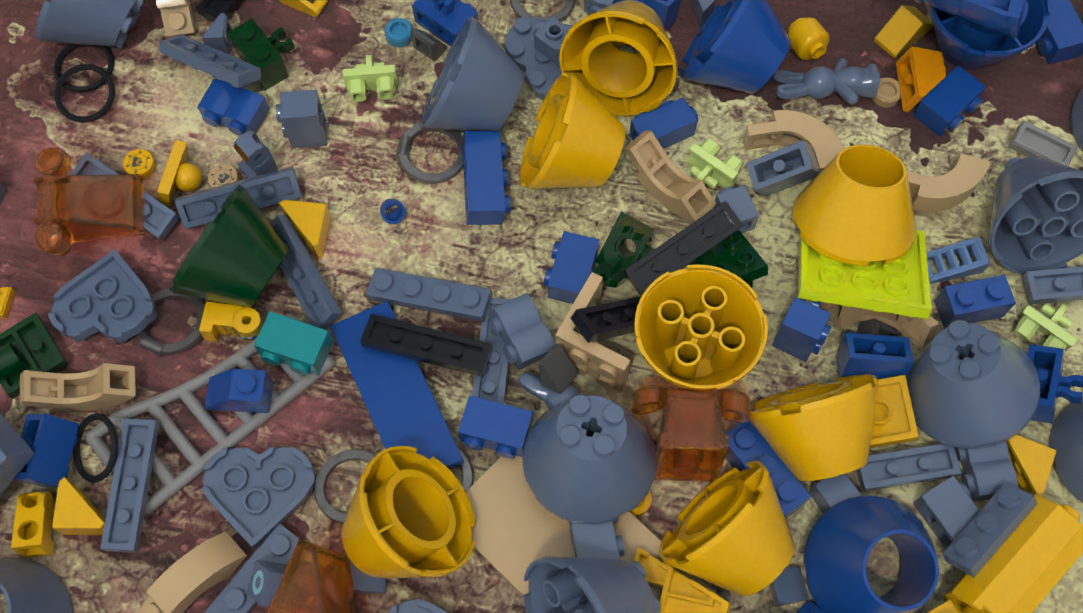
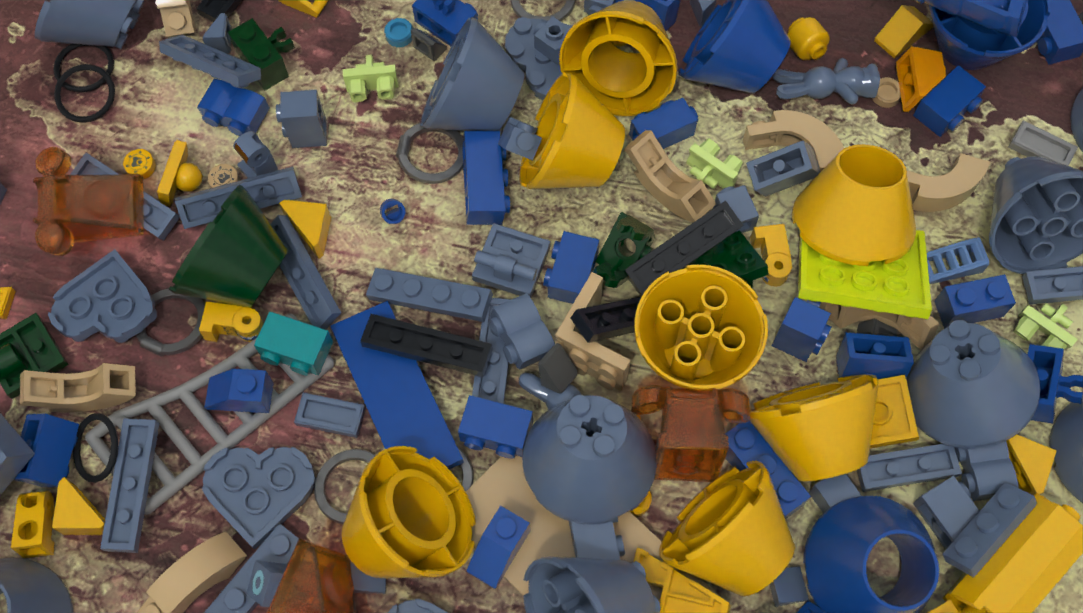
(330, 415): none -> sand blue tile
(498, 547): none -> blue slope
(511, 260): none -> sand blue plate
(520, 138): none -> sand blue brick
(774, 251): none -> yellow leg

